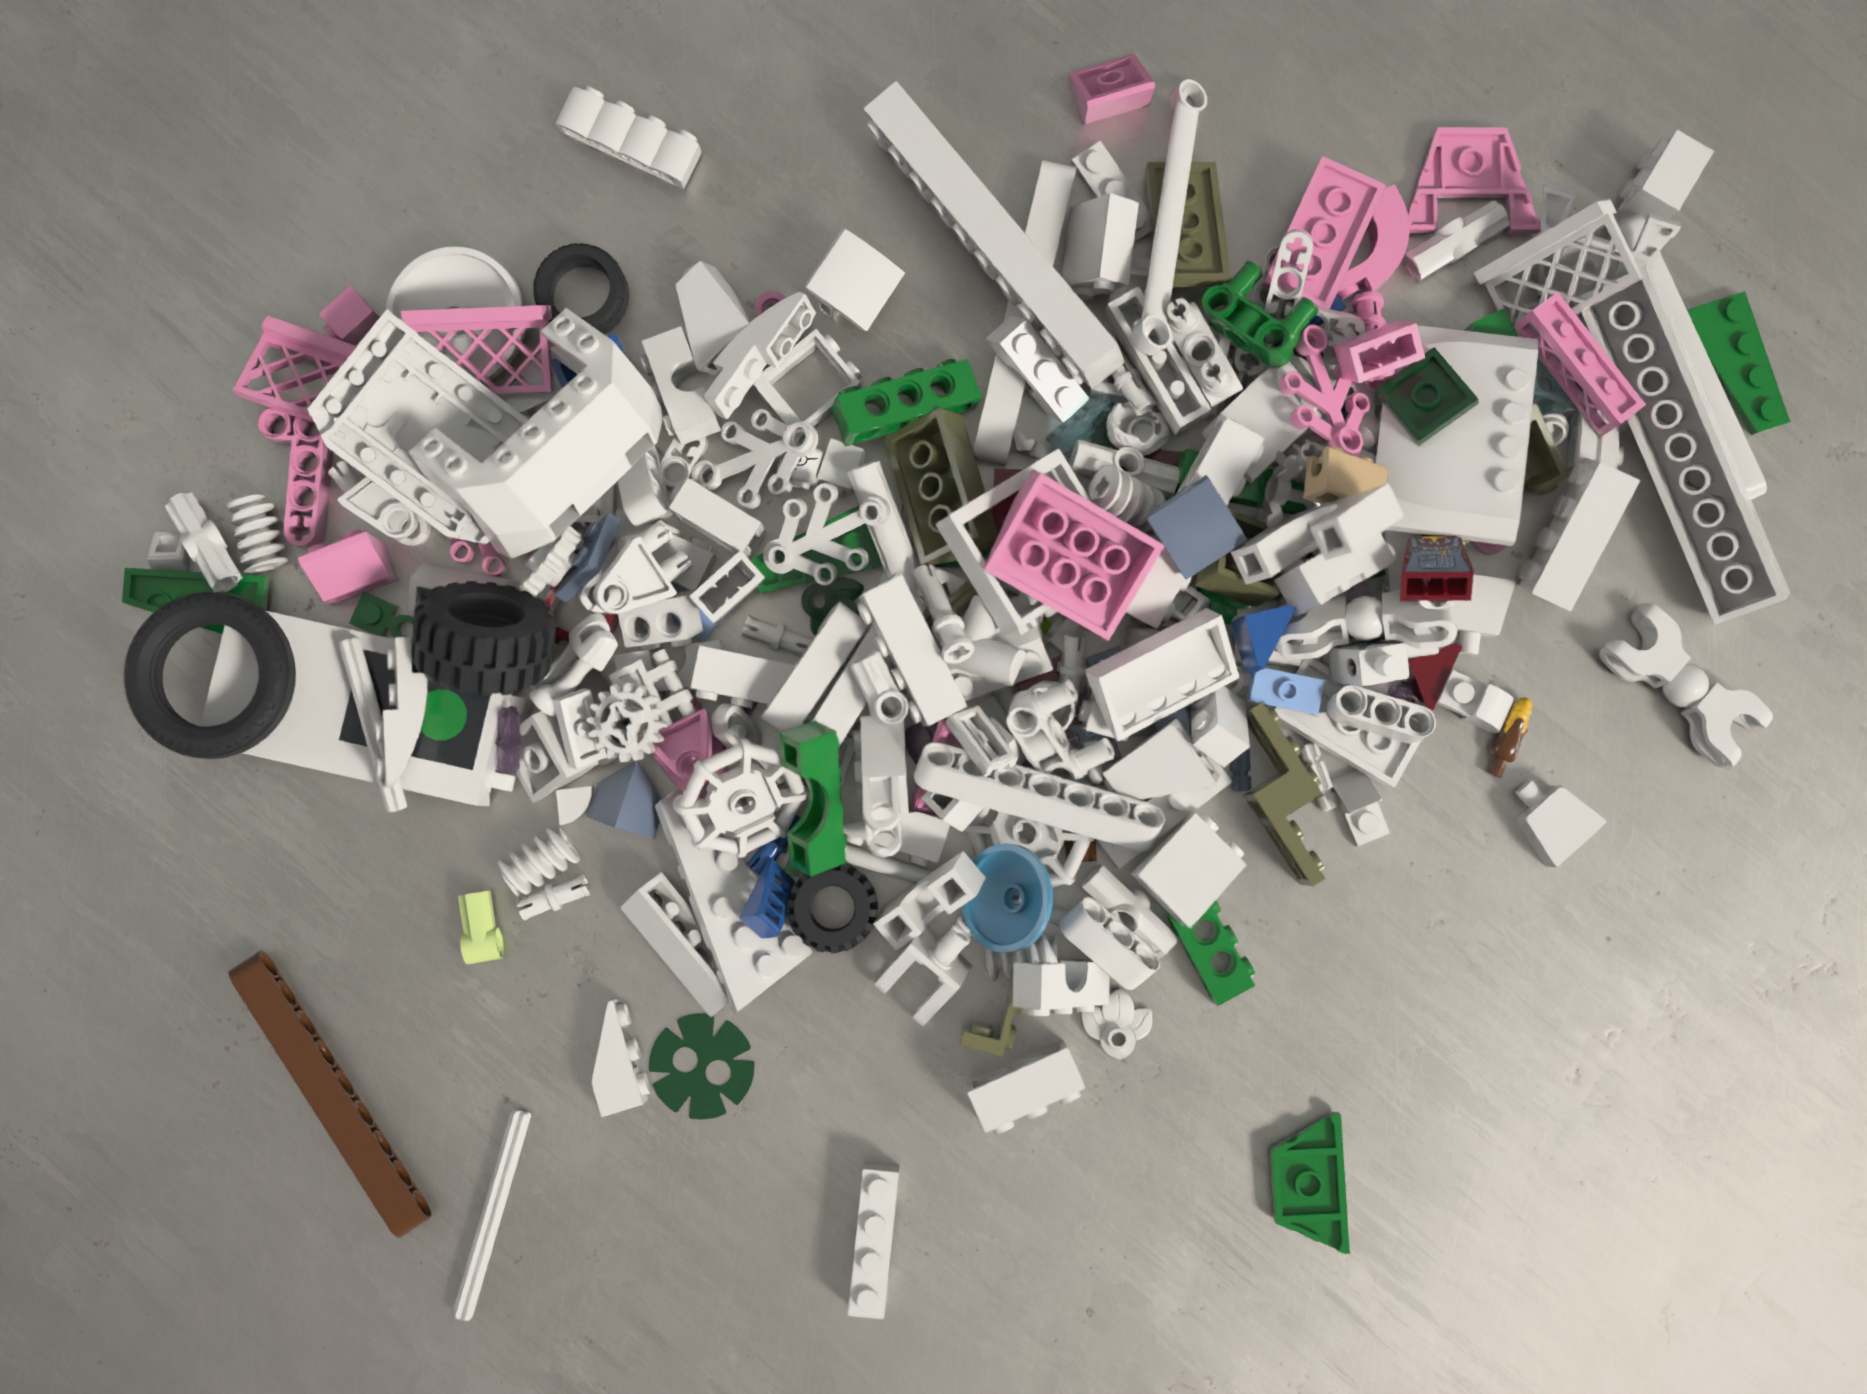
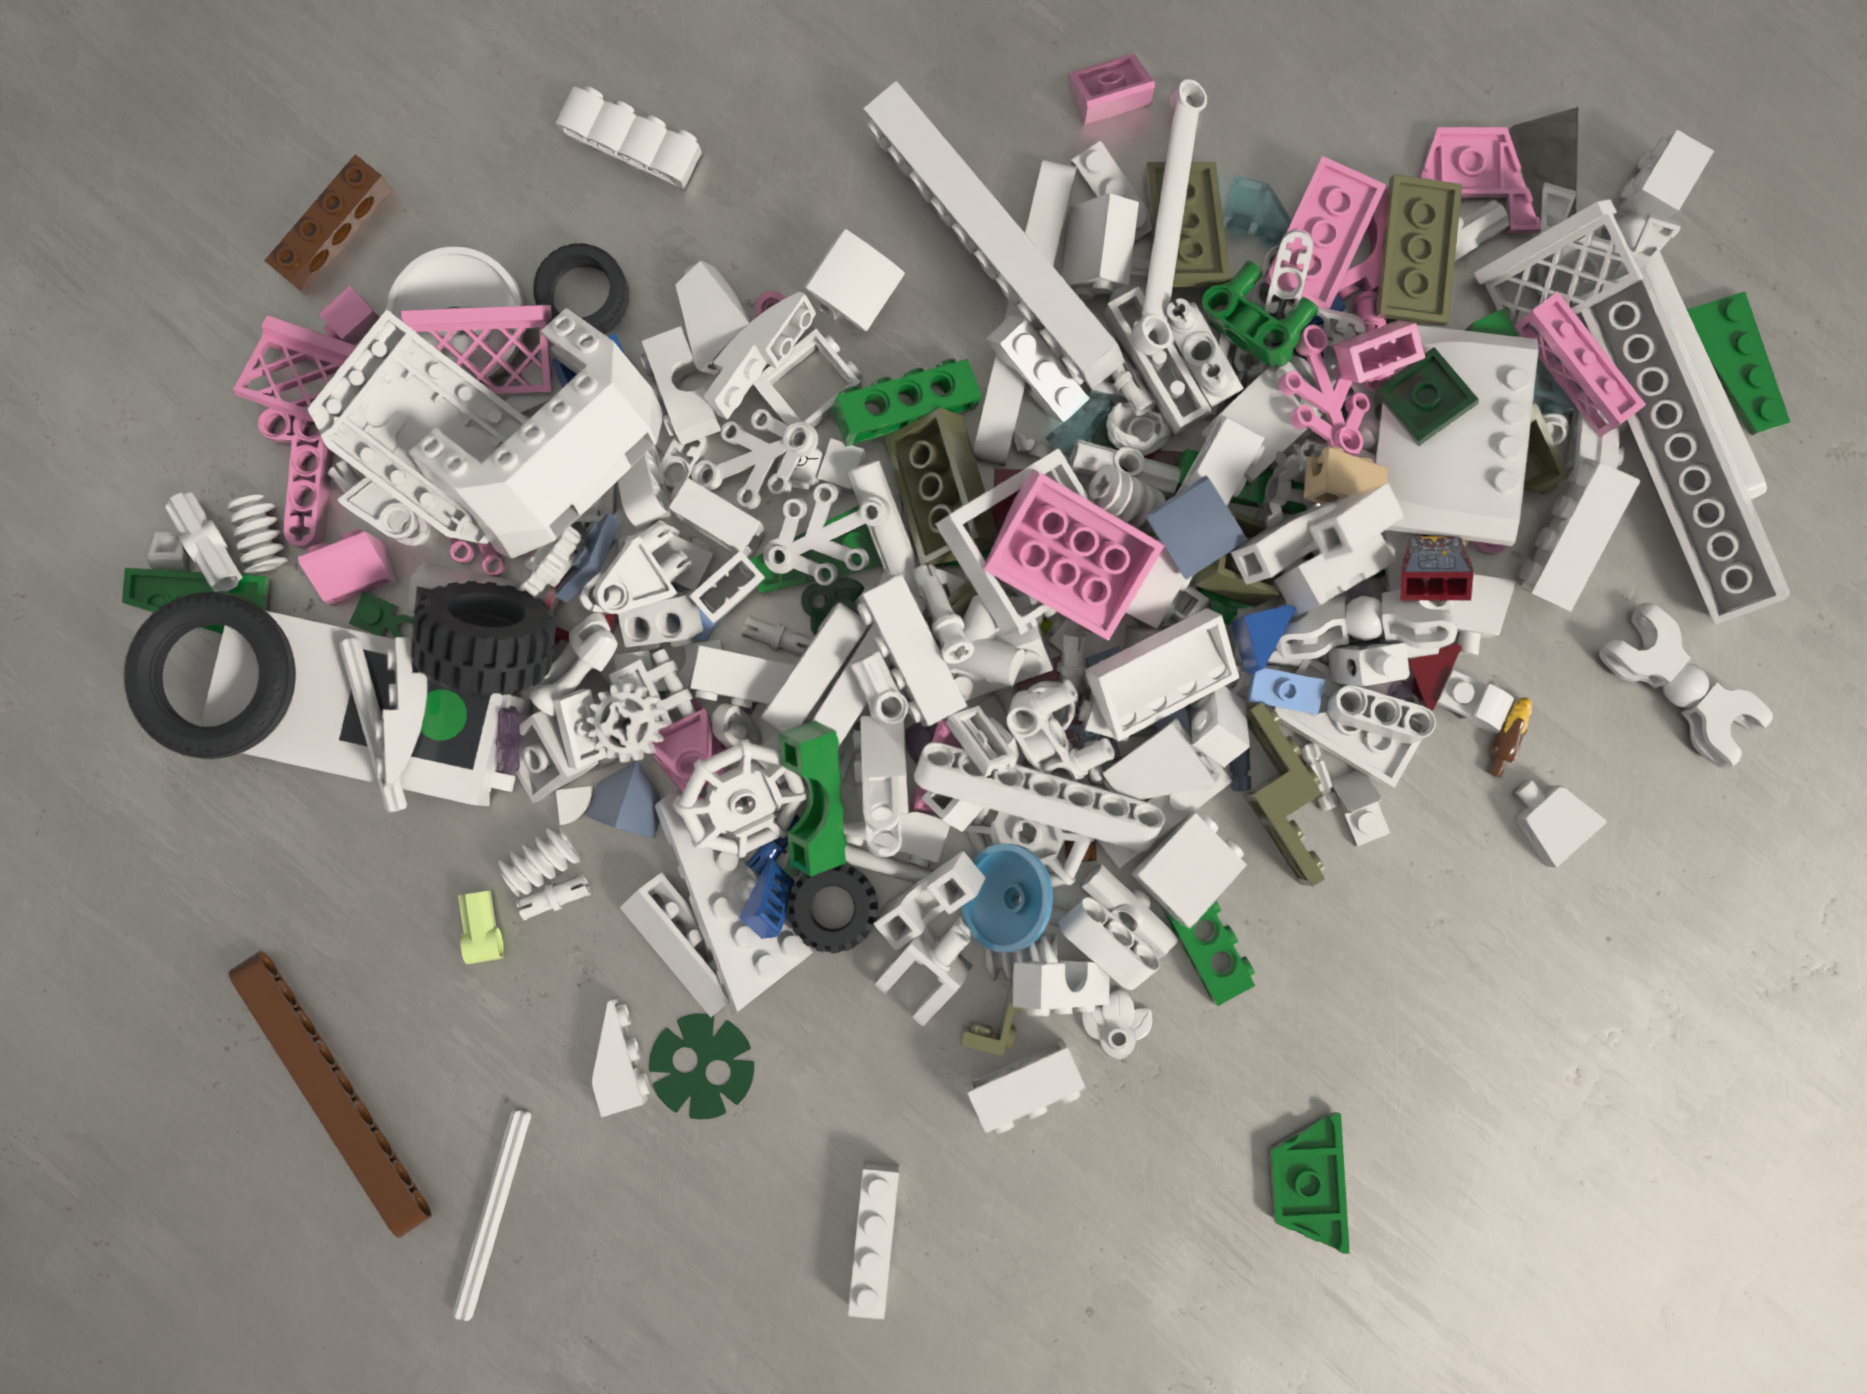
(329, 223): none -> reddish brown brick
(1255, 210): none -> clear light blue slope
(1419, 250): none -> olive plate
(1548, 153): none -> clear smoke wing

